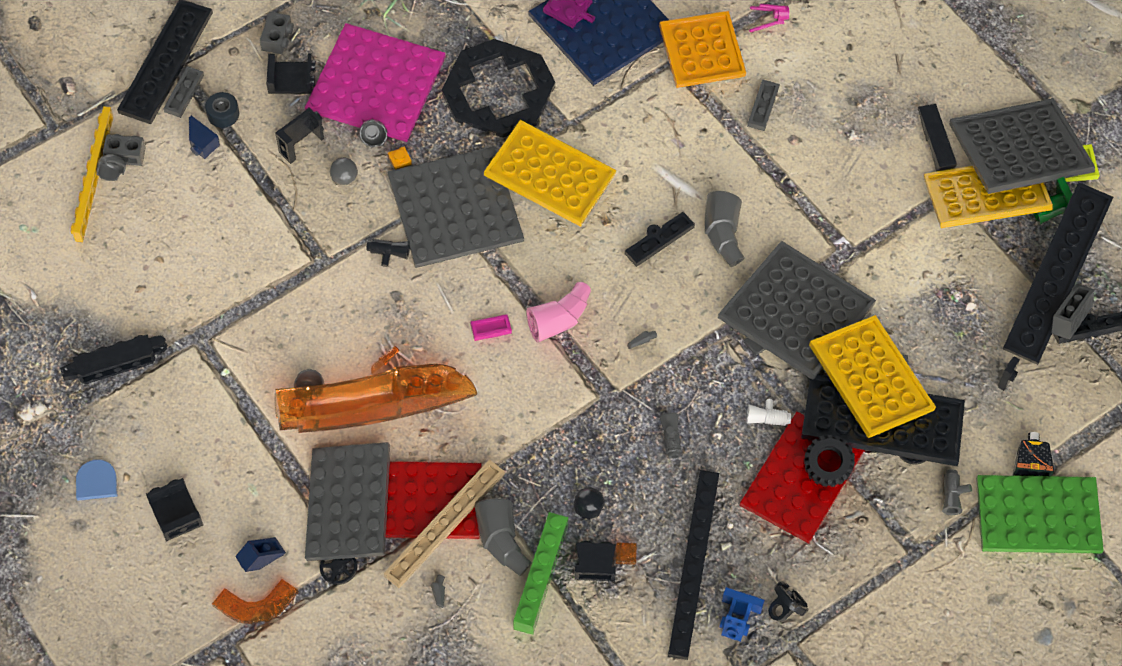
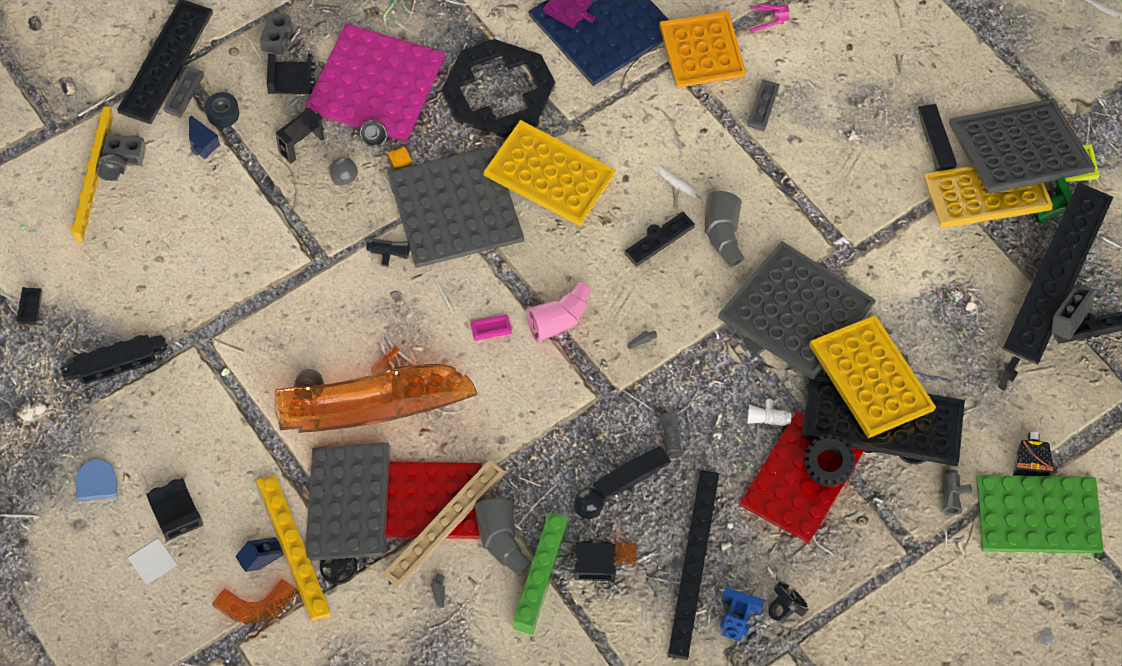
(29, 306): none -> black plate
(152, 561): none -> white sticker
(293, 548): none -> yellow plate
(630, 473): none -> black slope

